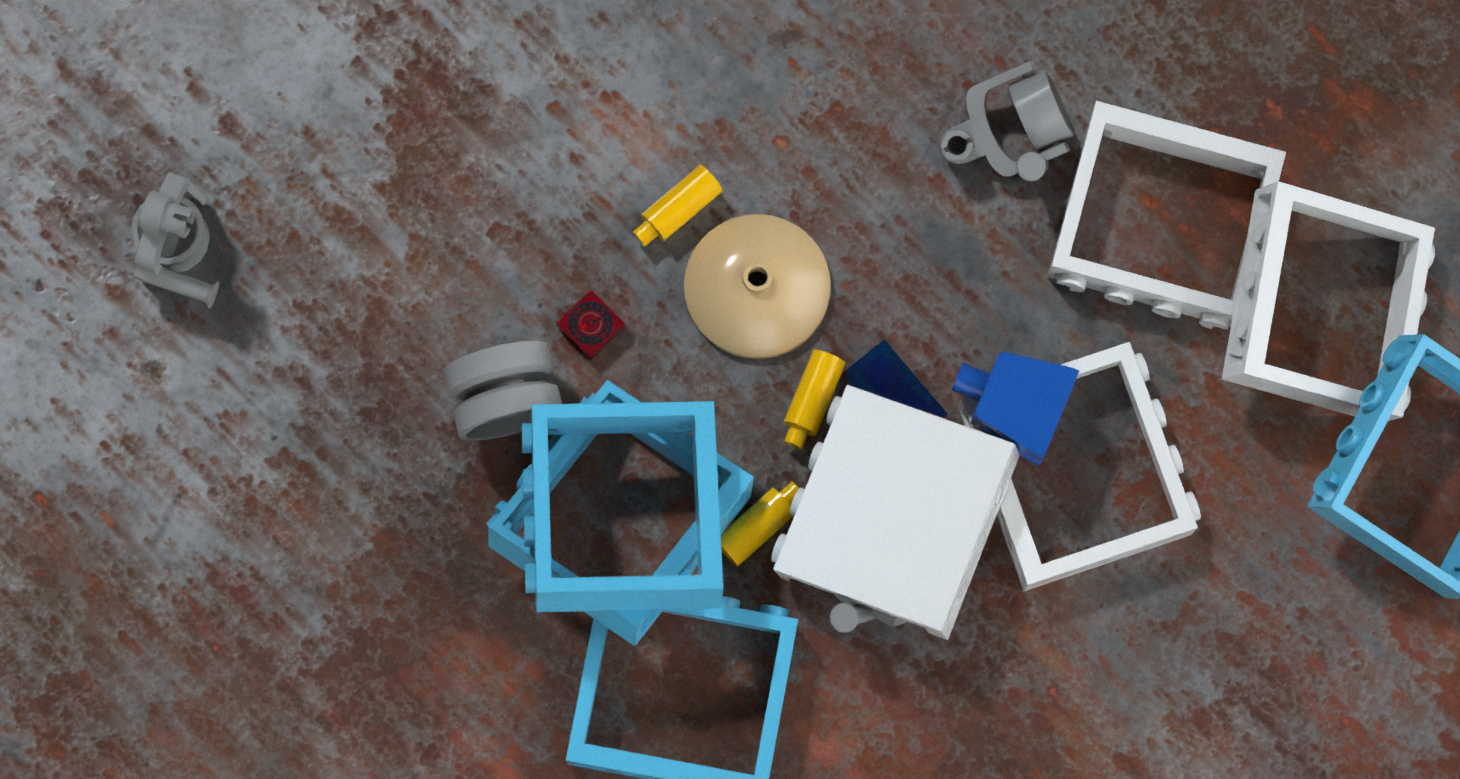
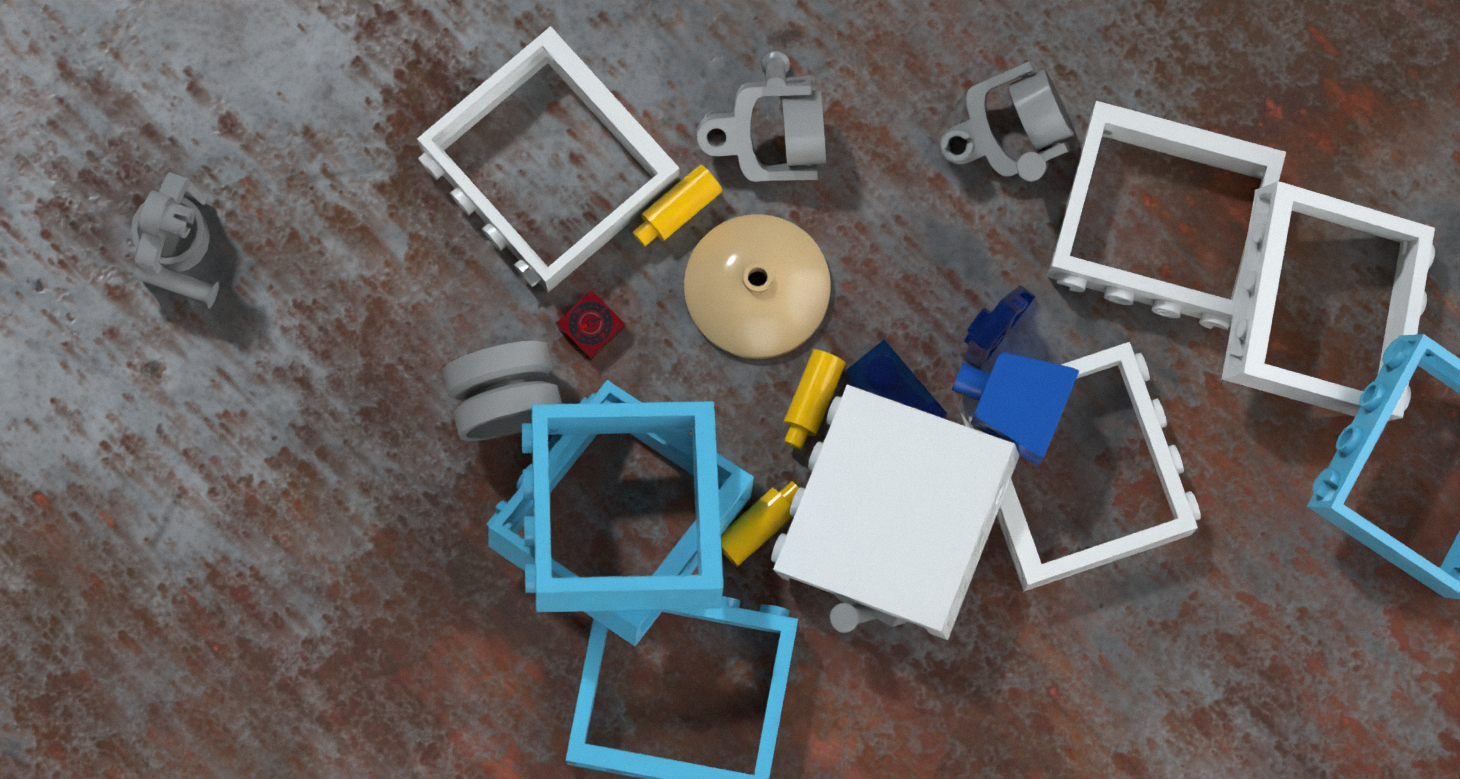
(552, 50): none -> white window
(801, 125): none -> light grey piece
(992, 327): none -> clear blue wing

